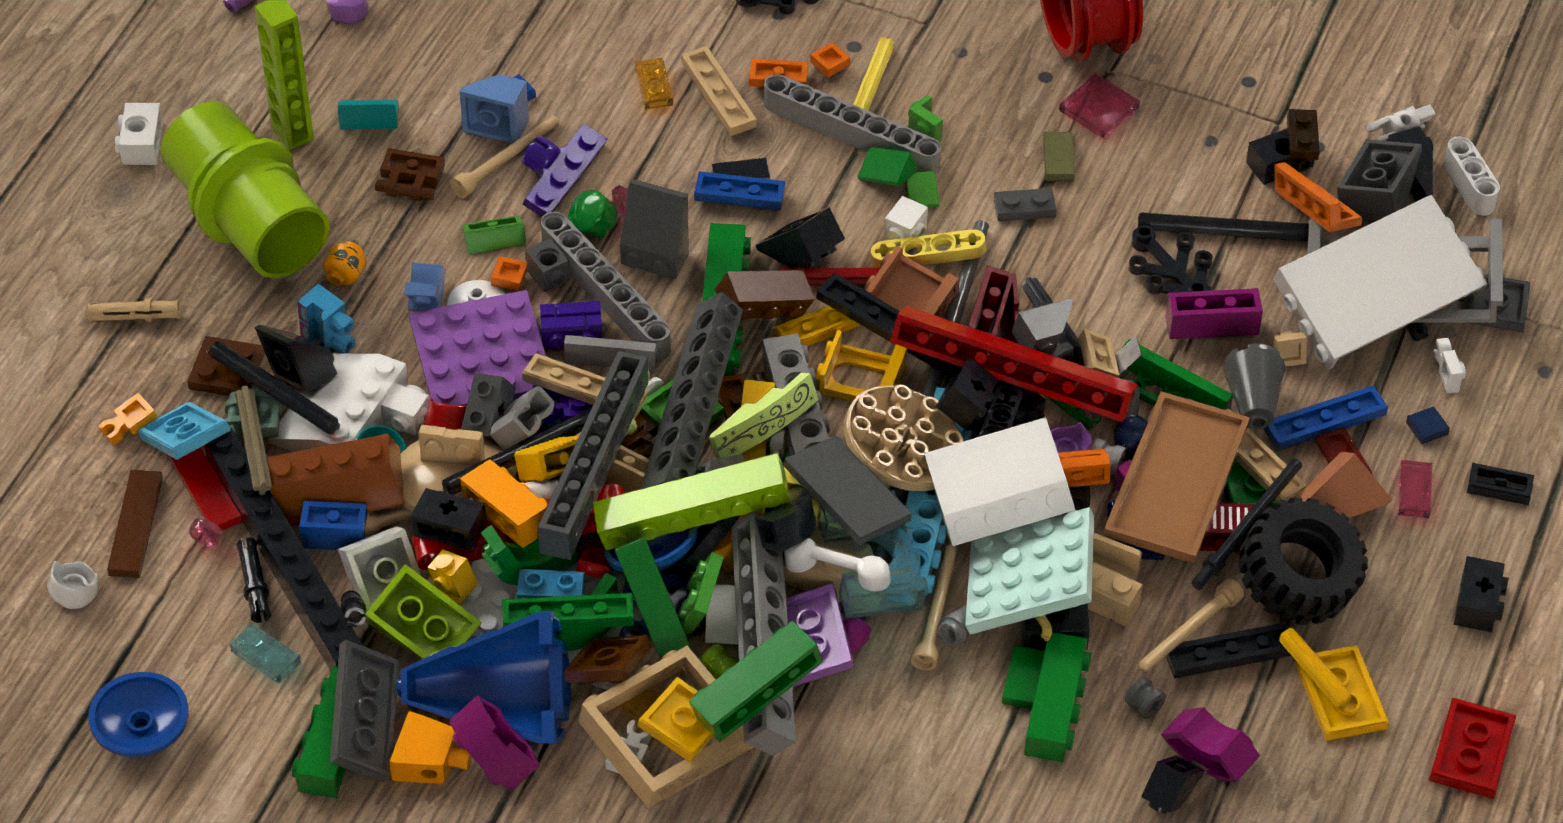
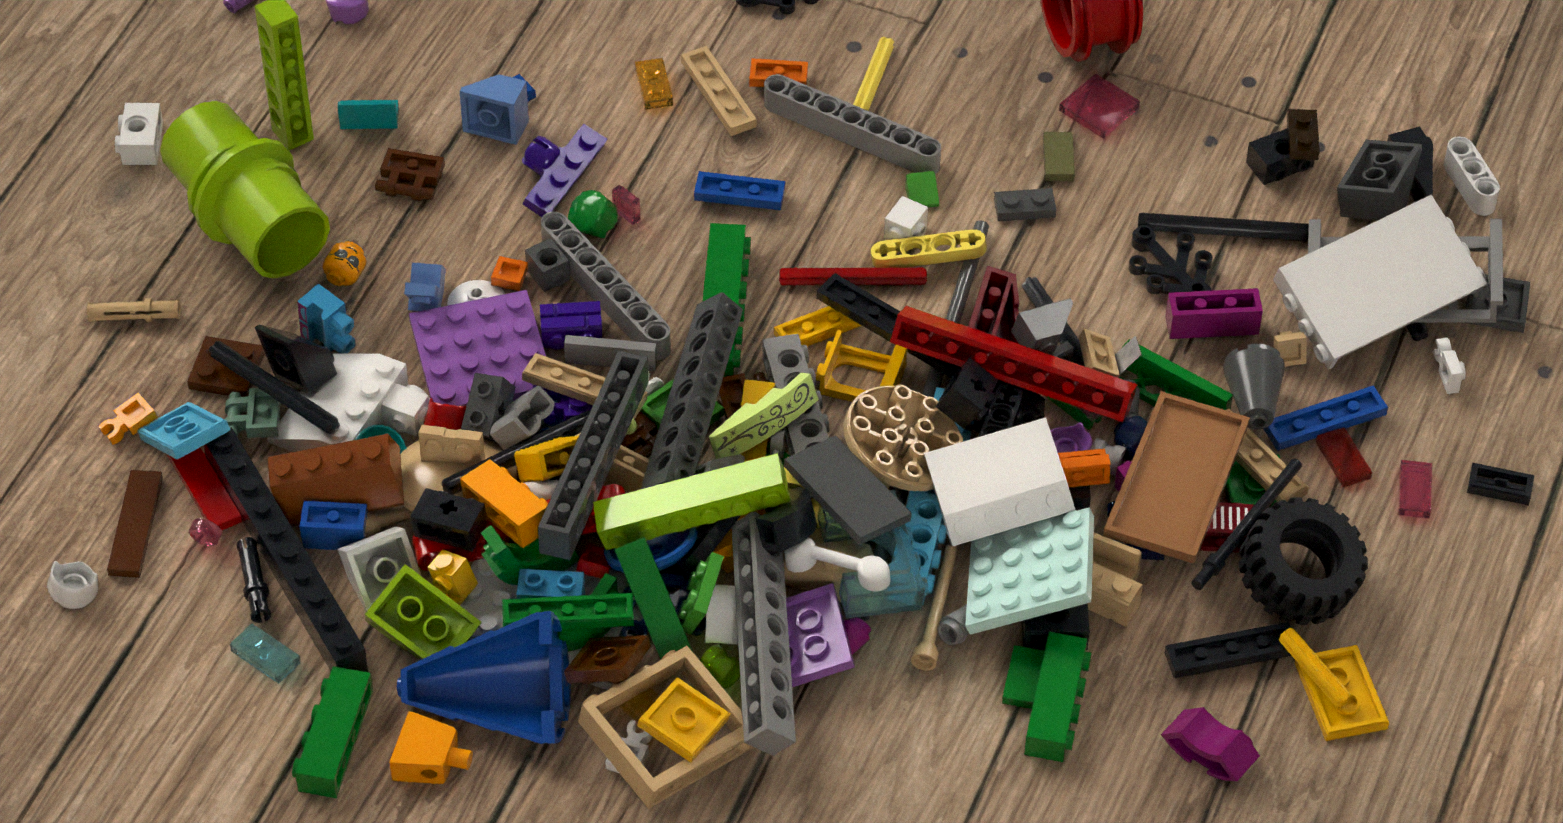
(138, 701): blue dish -> none
(253, 440): dark tan axle -> none
(353, 608): black pin -> none
(364, 711): dark grey tile -> none
(465, 183): tan piece -> none
(493, 743): magenta brick -> none
(494, 234): bright green slope -> none
(655, 229): dark grey slope -> none
(749, 168): black sticker -> none
(756, 681): green brick -> none
(768, 293): reddish brown brick -> none
(803, 240): black slope -> none
(830, 59): orange plate -> none
(887, 166): green slope -> none
(907, 283): nougat panel -> none
(923, 120): bright green bracket -> none
(1045, 622): light yellow leg -> none
(1145, 698): dark grey wheel -> none
(1171, 783): black slope -> none
(1226, 595): tan piece -> none
(1313, 200): orange fence -> none
(1347, 487): nougat slope -> none
(1401, 121): white hinge -> none
(1427, 425): dark blue tile -> none
(1472, 748): red tile -> none
(1479, 594): black brick -> none

